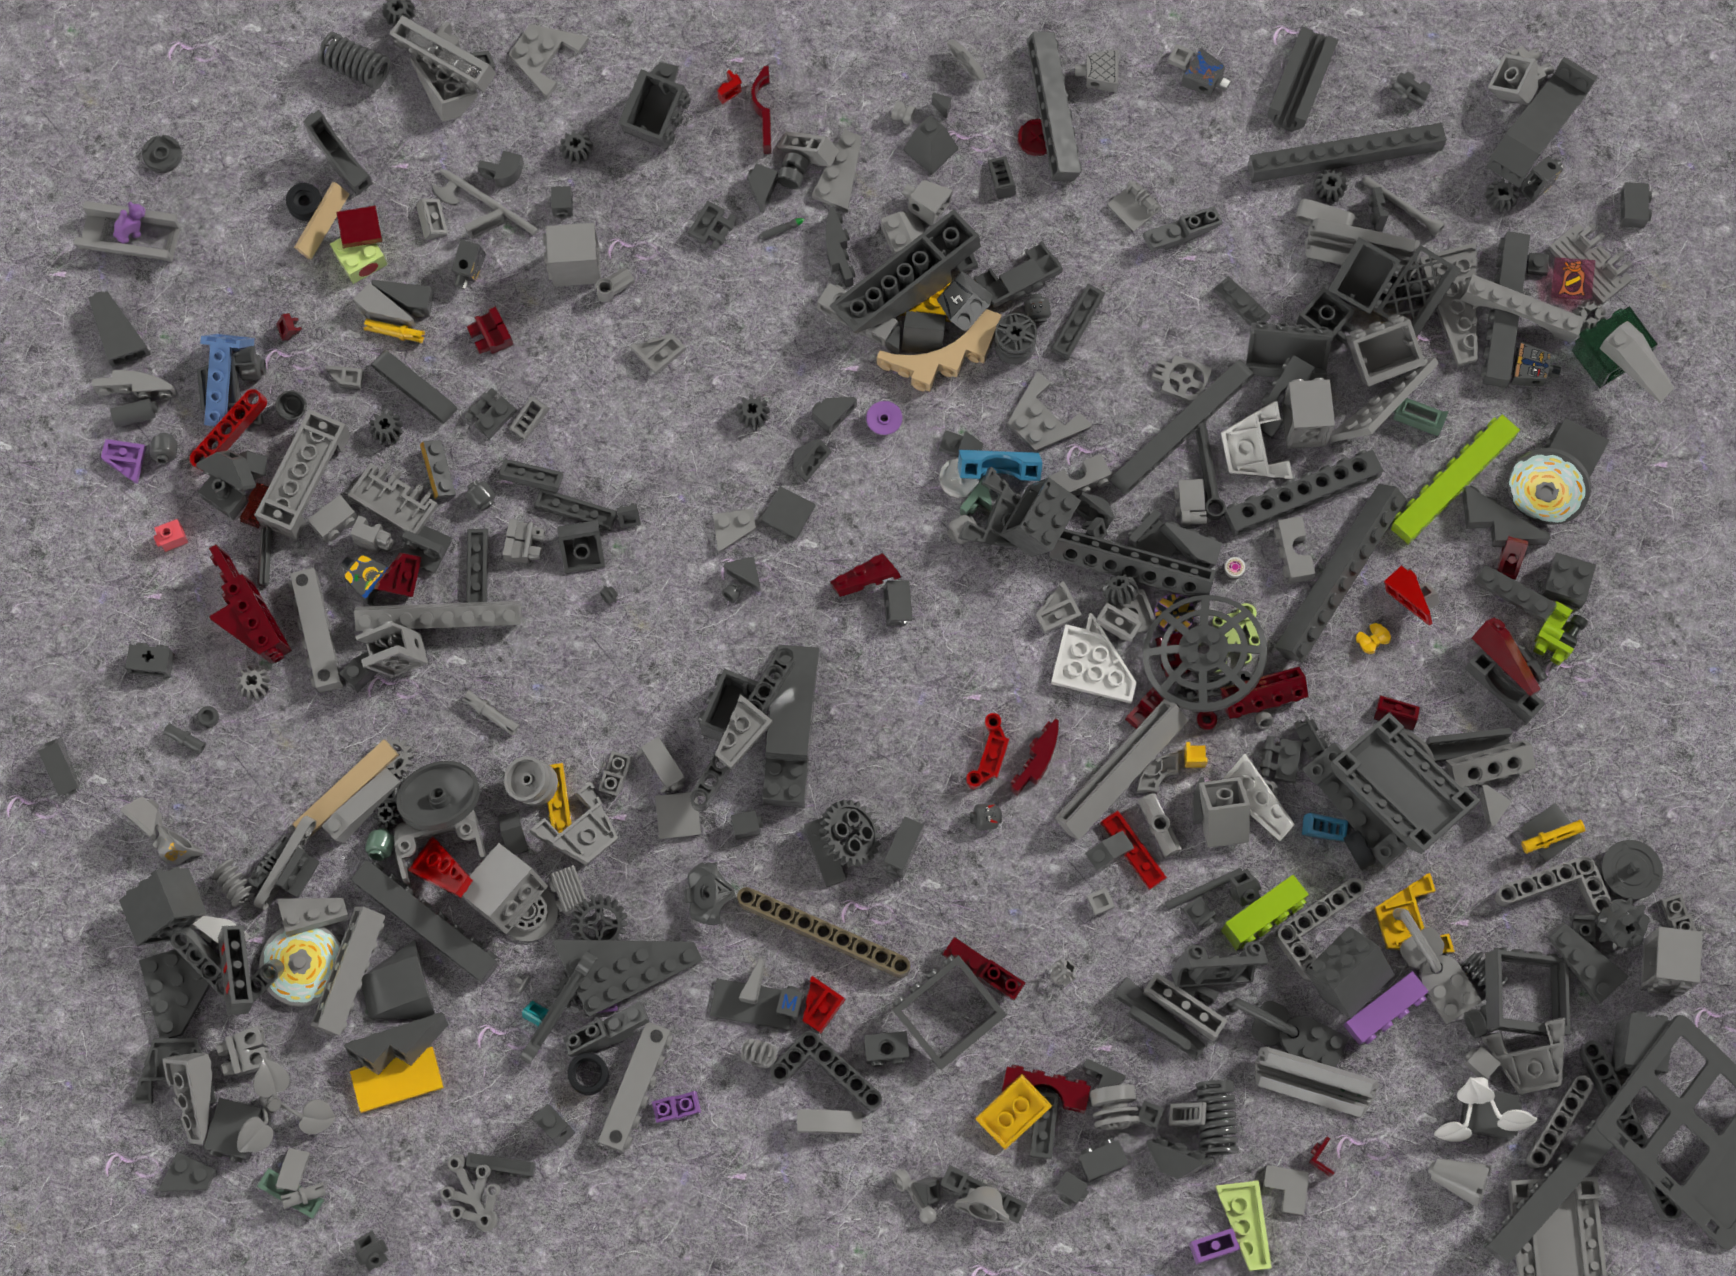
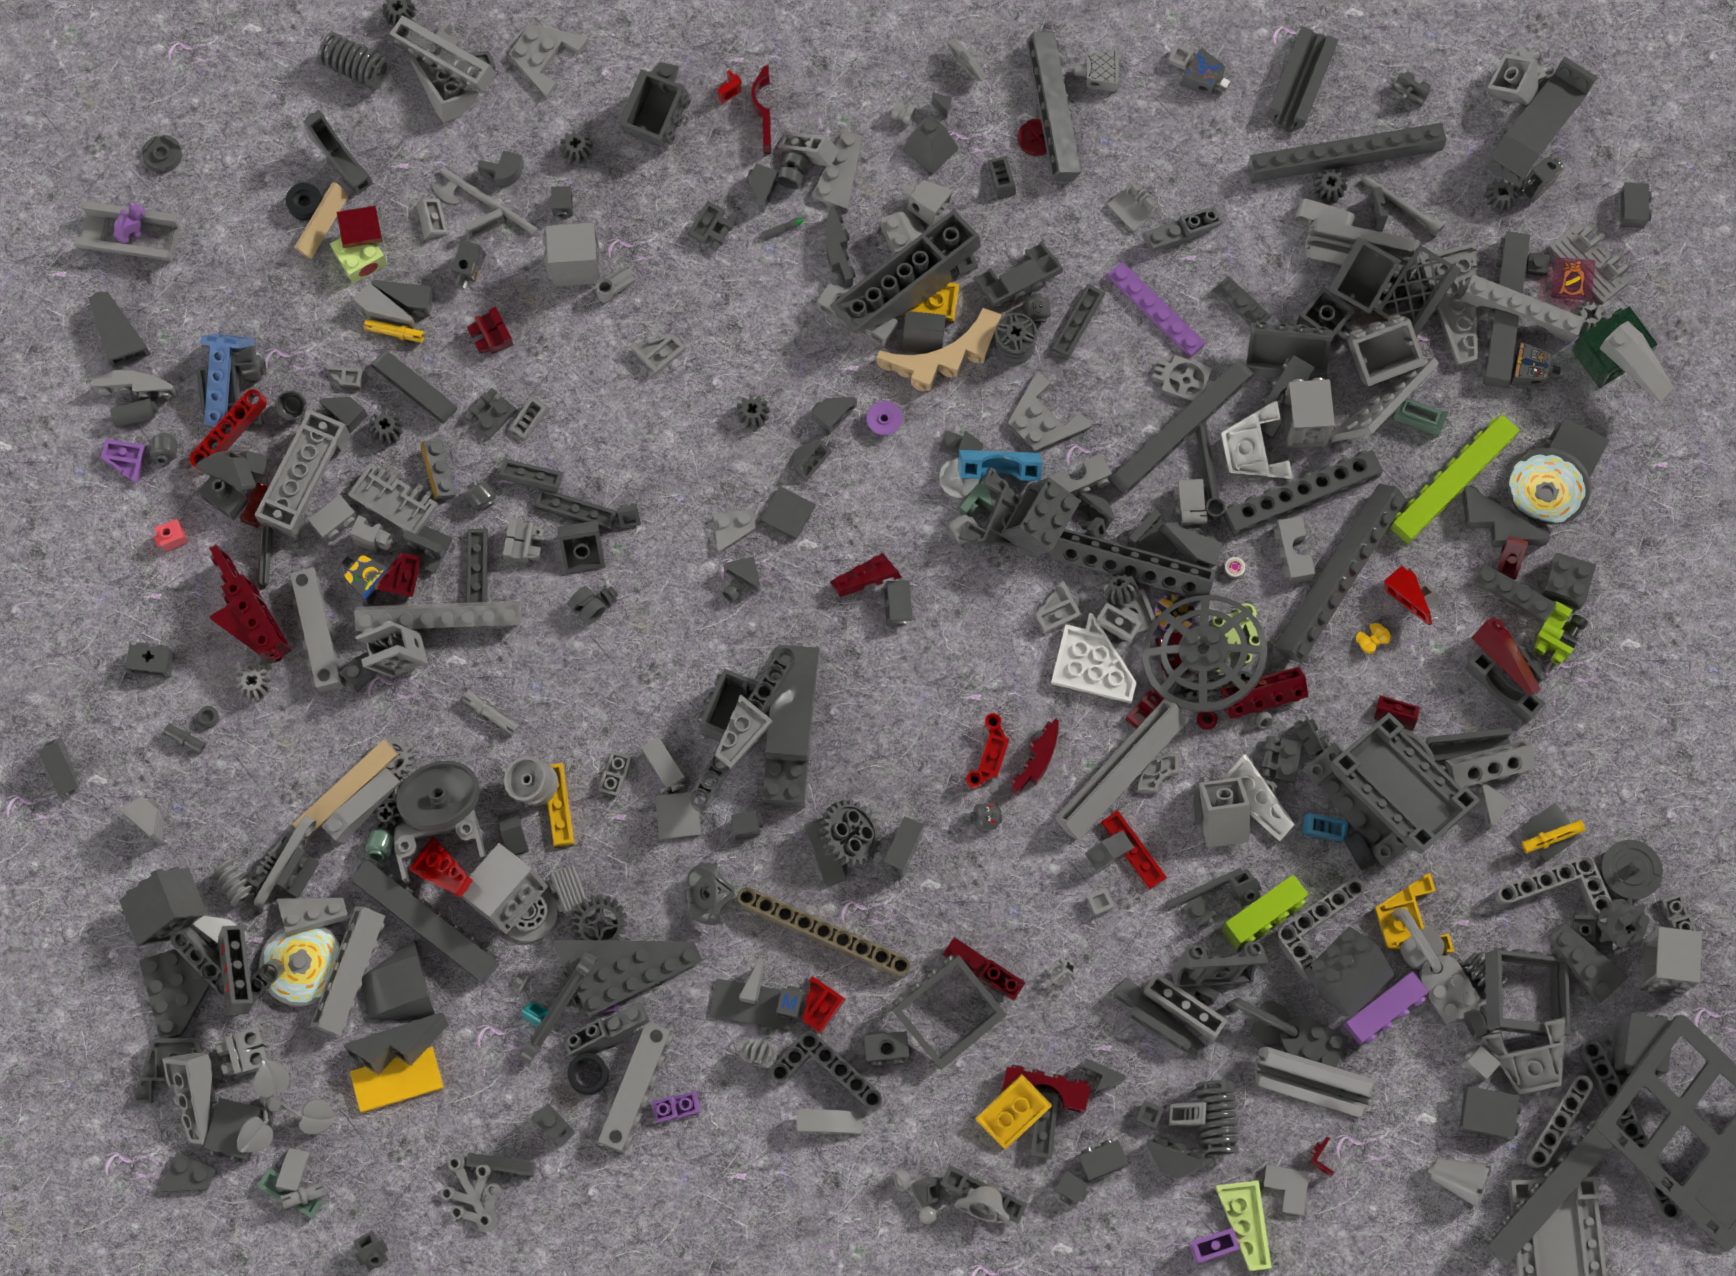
(173, 847): light grey hat -> none
(286, 326): dark red tile -> none
(344, 410): none -> dark grey slope
(586, 836): light grey wing -> none
(588, 606): none -> dark grey wheel
(893, 341): dark grey slope -> none
(964, 301): dark grey slope -> none
(1114, 1106): light grey wheel -> none
(1156, 309): none -> medium lavender plate
(1164, 837): light grey piece -> none
(1195, 756): yellow panel -> none
(1478, 1091): white plant -> none

